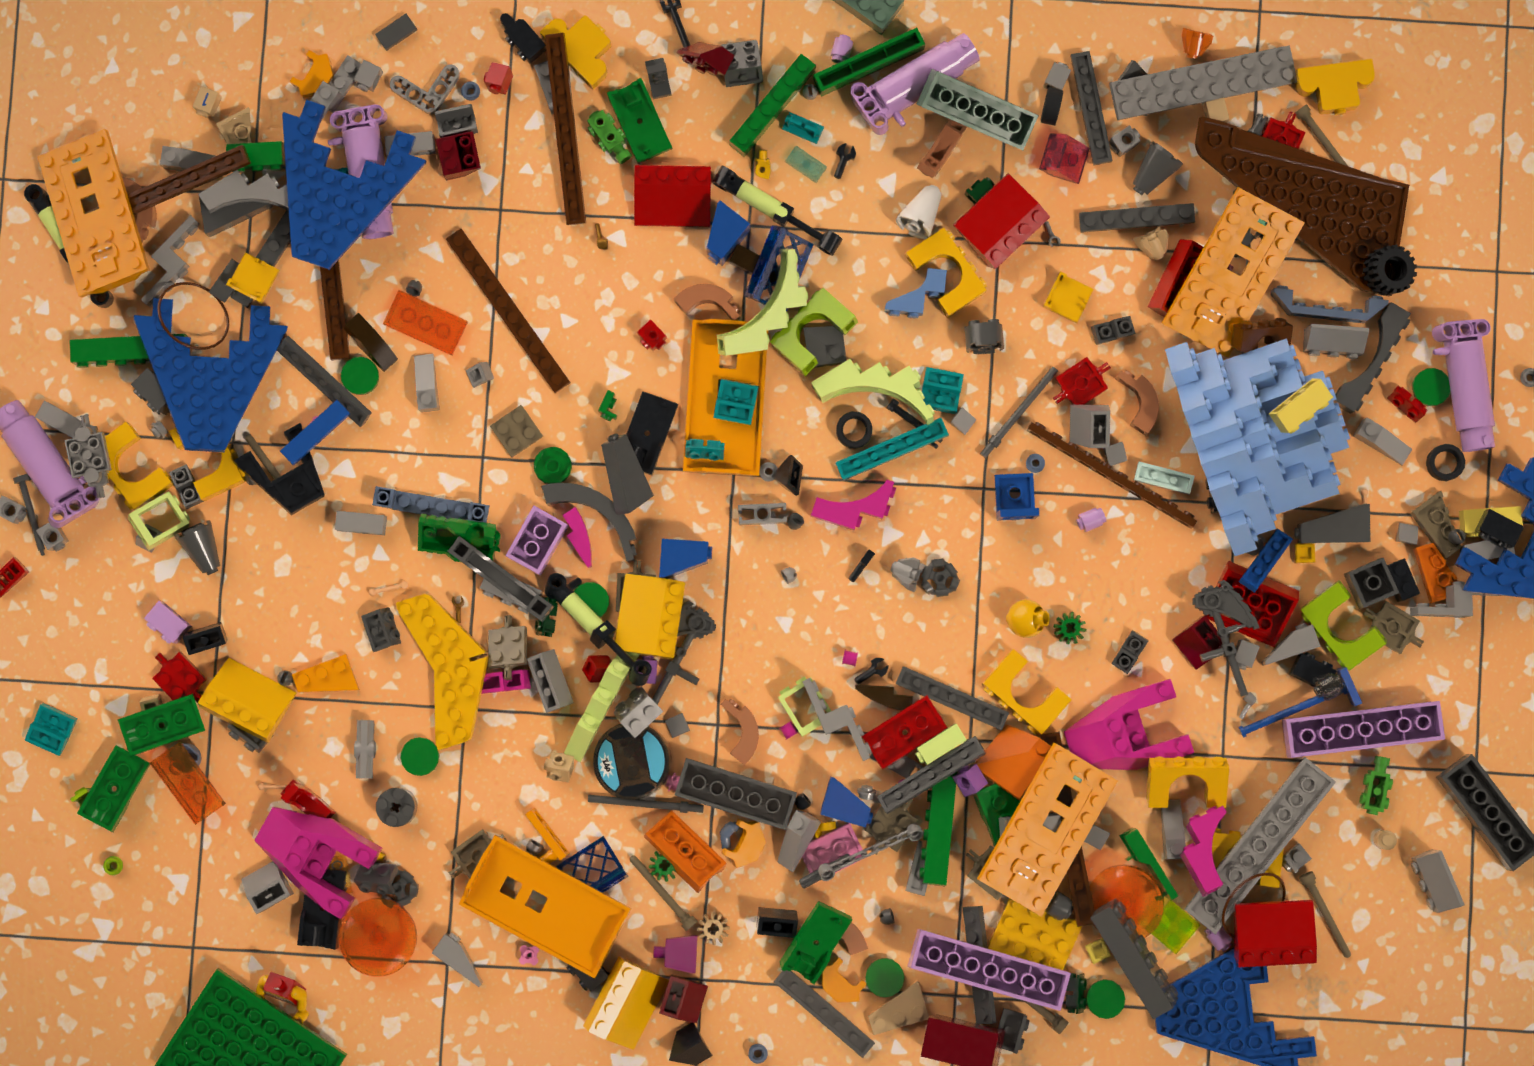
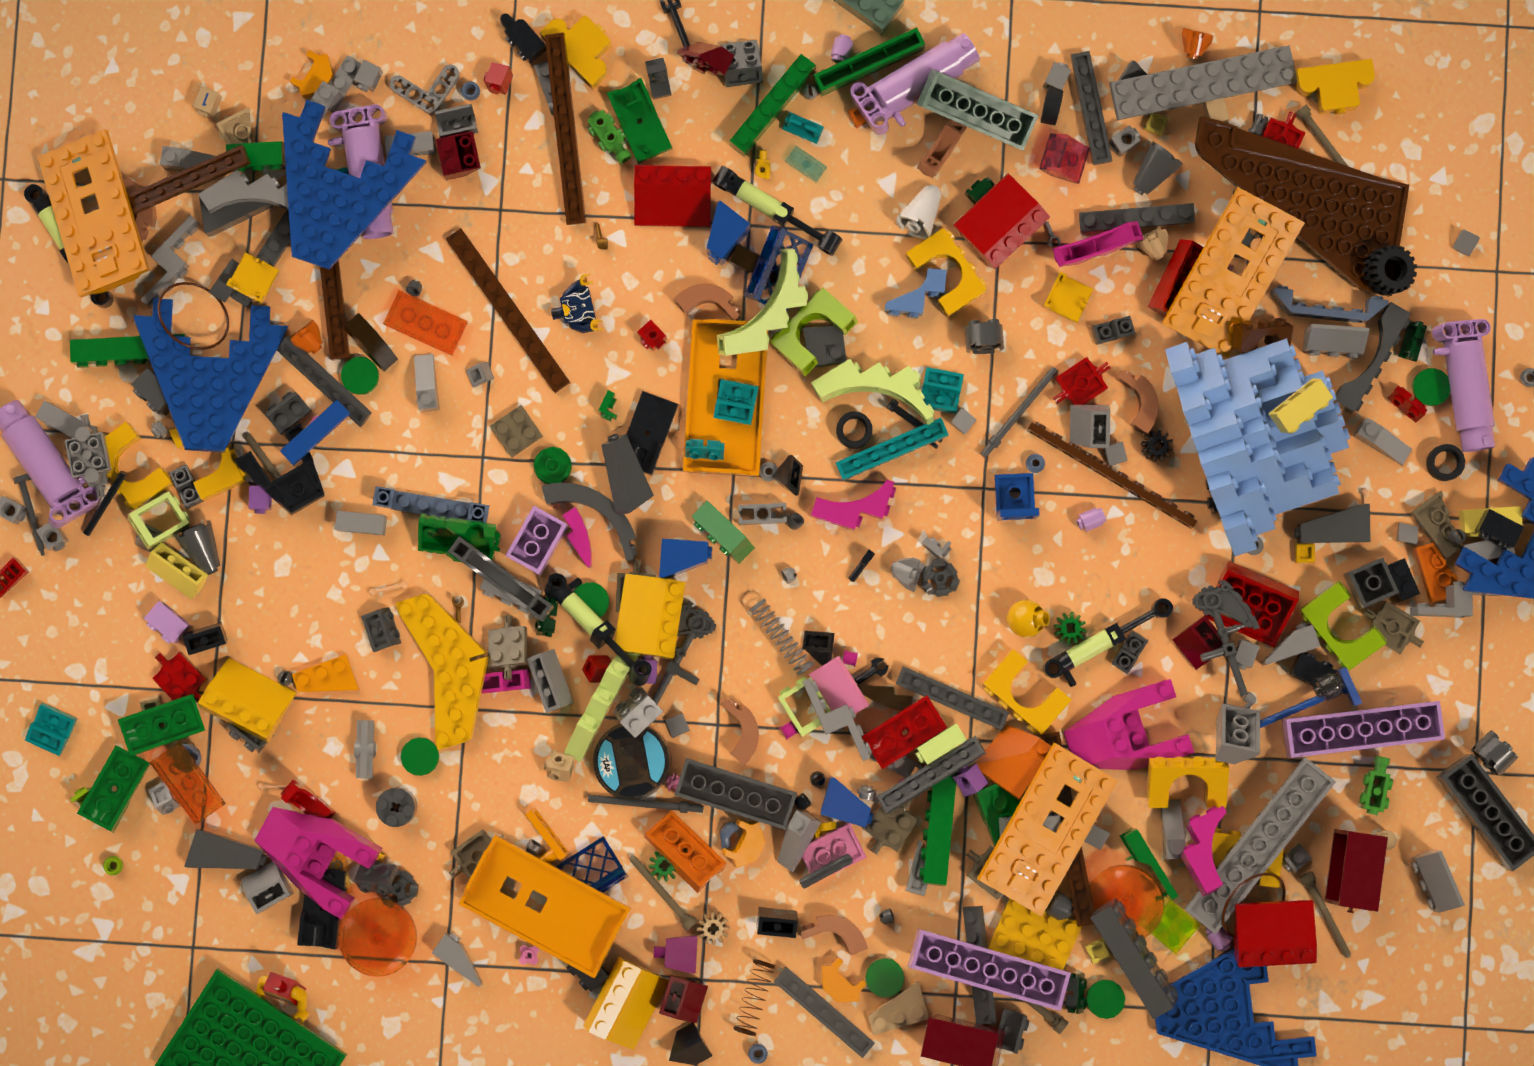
(105, 502): none -> black bar
(163, 799): none -> light grey bracket
(176, 570): none -> light yellow brick
(218, 851): none -> dark grey slope
(259, 500): none -> medium lavender brick
(287, 412): none -> dark grey bracket
(308, 338): none -> orange brick
(396, 32): dark grey tile -> none
(578, 307): none -> dark blue torso
(723, 532): none -> green wedge
(743, 1030): none -> reddish brown piece
(753, 609): none -> light grey piece
(811, 958): green piece -> none
(814, 775): none -> black hinge
(819, 645): none -> black slope
(827, 872): light grey piece -> none
(838, 686): none -> bright pink tile
(843, 160): black bar -> none
(856, 118): none -> orange tile
(932, 546): none -> light grey bracket
(1098, 245): none -> dark pink arch
(1099, 643): none -> black piece
(1151, 450): none -> black gear
(1156, 124): none -> light yellow tile
(1164, 478): light aqua plate -> none
(1237, 734): none -> light grey slope
(1265, 560): blue tile -> none
(1356, 870): none -> dark red container
(1412, 341): none -> dark green hinge
(1466, 242): none -> light grey slope
(1494, 753): none -> dark grey brick

